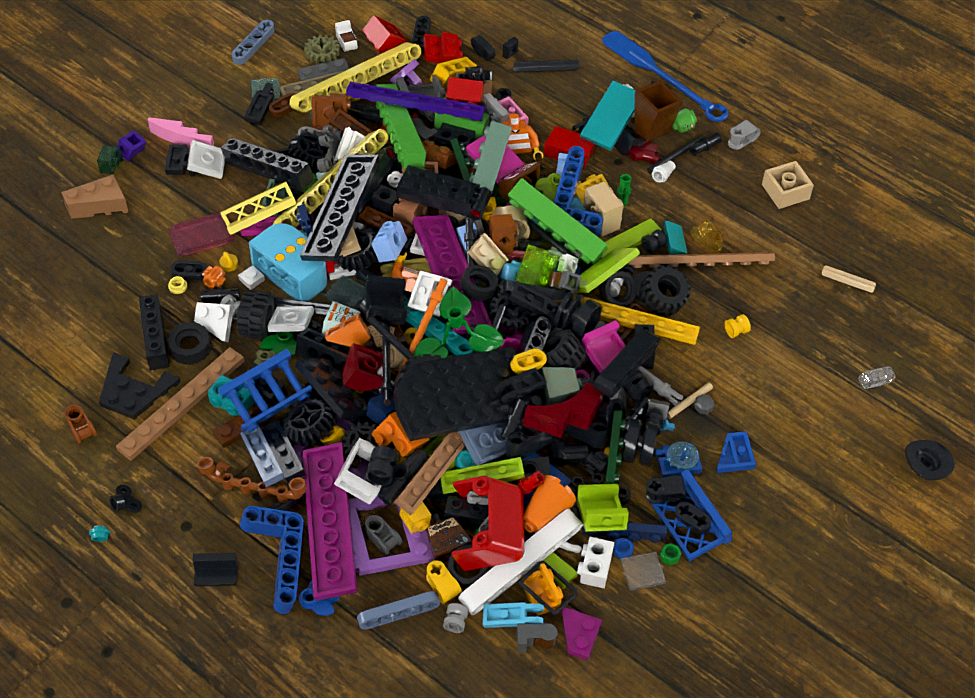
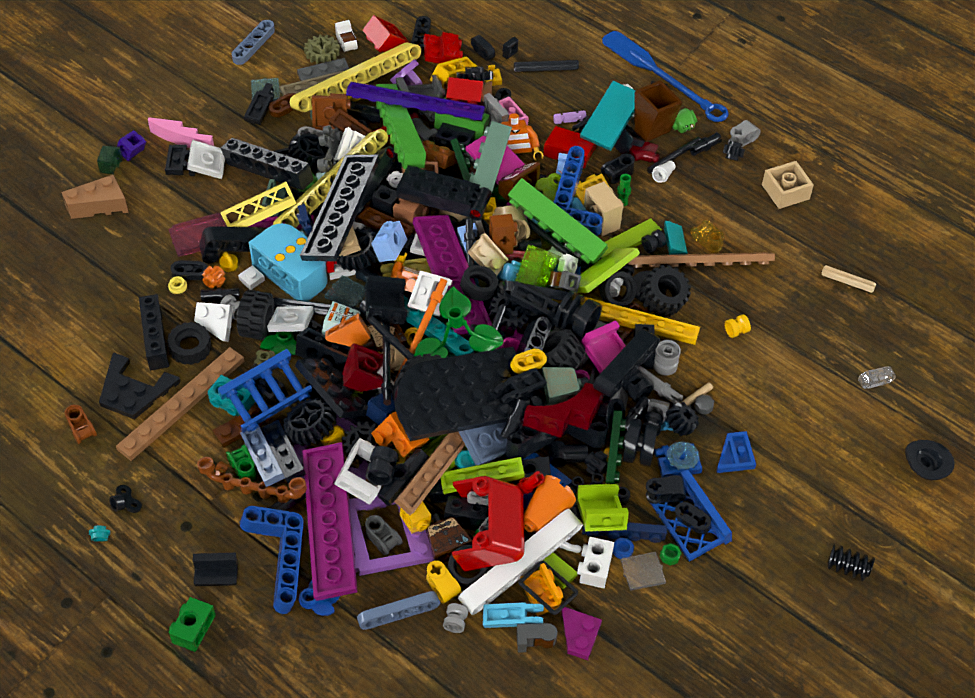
(191, 636): none -> green brick
(231, 239): none -> black beam
(242, 463): none -> green piece
(497, 80): none -> yellow tile
(569, 117): none -> lavender axle
(615, 168): none -> black piece
(666, 357): none -> light grey wheel
(682, 419): none -> black gear
(733, 151): none -> black gear
(850, 562): none -> black piece

